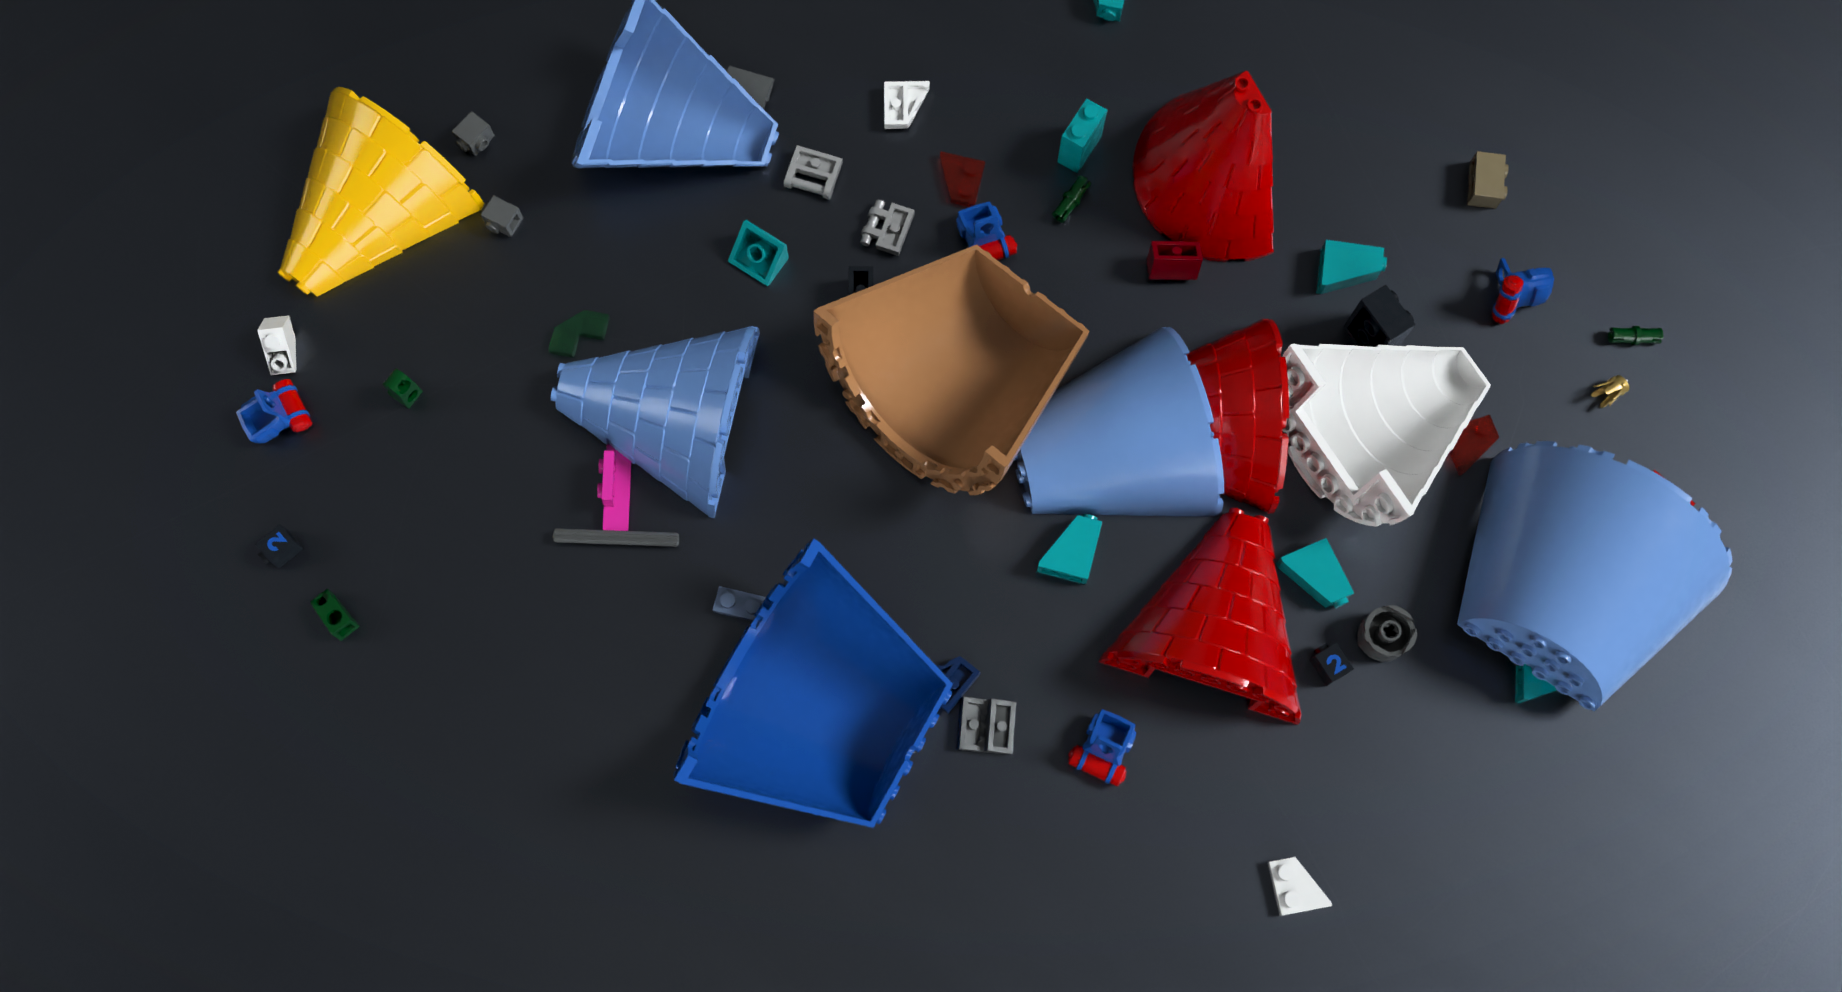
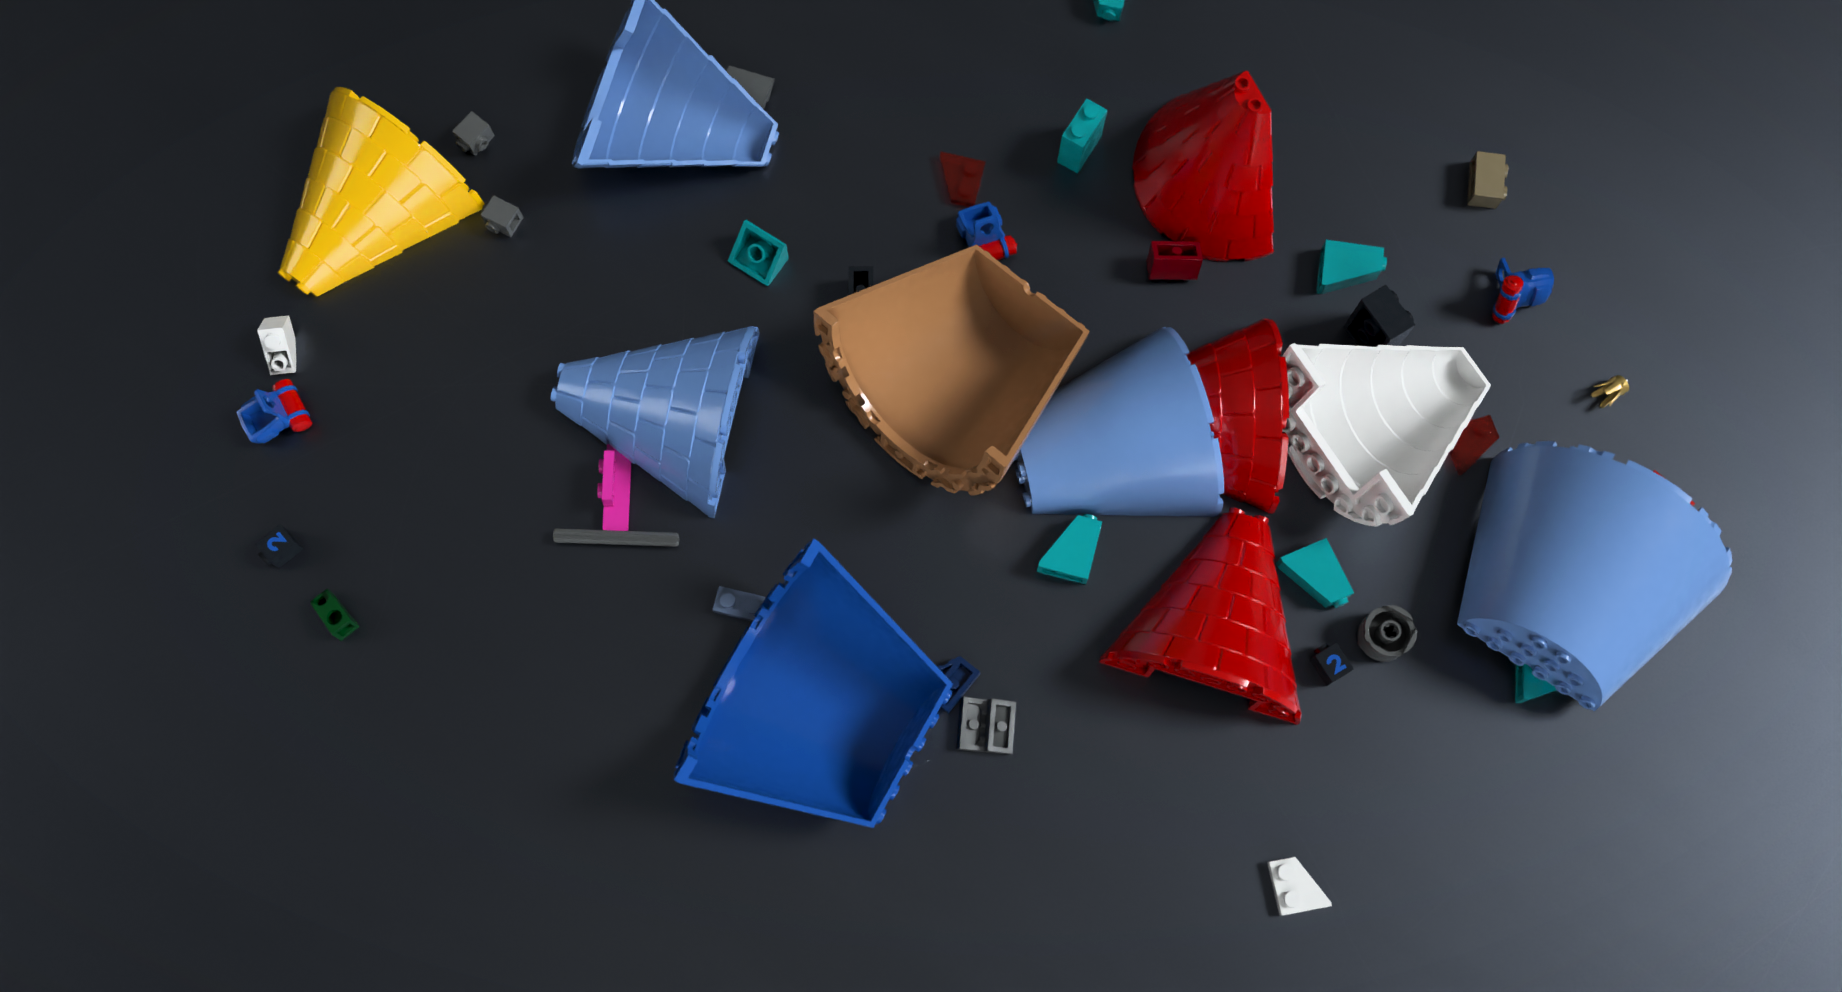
(400, 387): dark green leg -> none
(567, 334): clear green tile -> none
(815, 165): light grey plate -> none
(894, 229): light grey plate -> none
(902, 102): white wing -> none
(1071, 199): dark green pin -> none
(1106, 744): blue piece -> none
(1635, 335): dark green pin -> none

